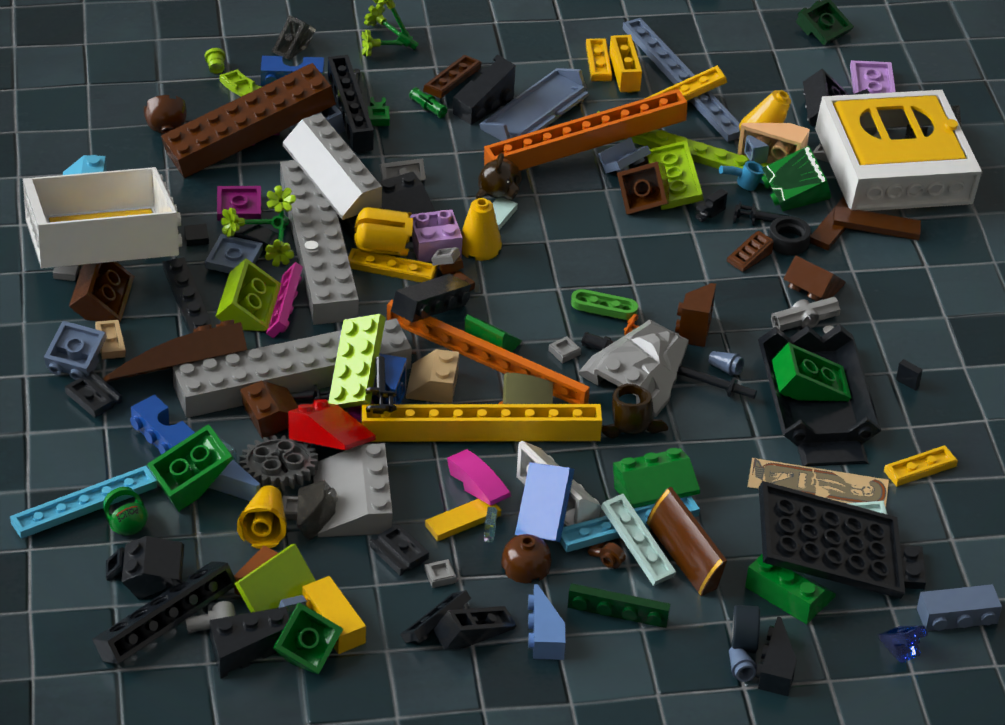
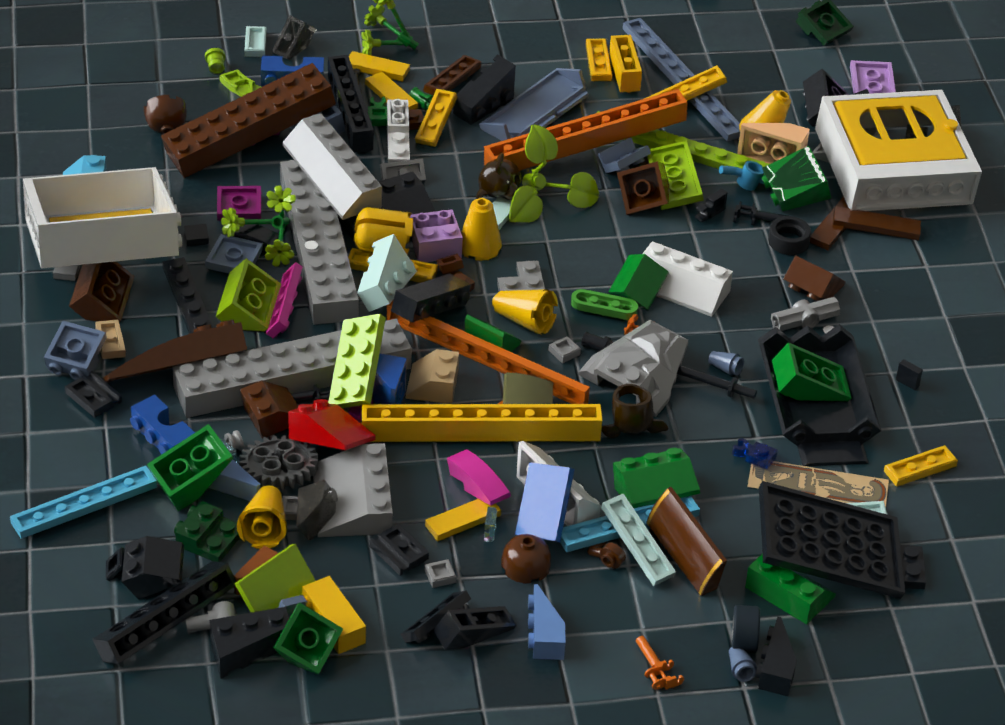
(128, 518): green helmet -> none
(207, 532): none -> dark green plate
(234, 440): none -> light grey bush
(255, 41): none -> light aqua tile
(373, 65): none -> yellow tile
(379, 390): black piece -> none
(385, 87): none -> yellow tile
(387, 272): none -> light aqua wedge
(398, 130): none -> white slope
(415, 119): none -> reddish brown plate
(436, 117): none -> yellow tile
(445, 256): light grey tile -> none
(525, 204): none -> lime plant
(527, 308): none -> yellow cone
(528, 278): none -> light grey plate
(618, 605): dark green plate -> none
(639, 280): none -> green slope
(658, 667): none -> orange piece
(691, 280): none -> white slope
(696, 315): reddish brown slope -> none
(756, 149): sand blue slope -> none
(756, 454): none -> clear blue plate
(757, 241): reddish brown slope -> none
(903, 641): clear blue slope -> none
(959, 607): sand blue brick -> none

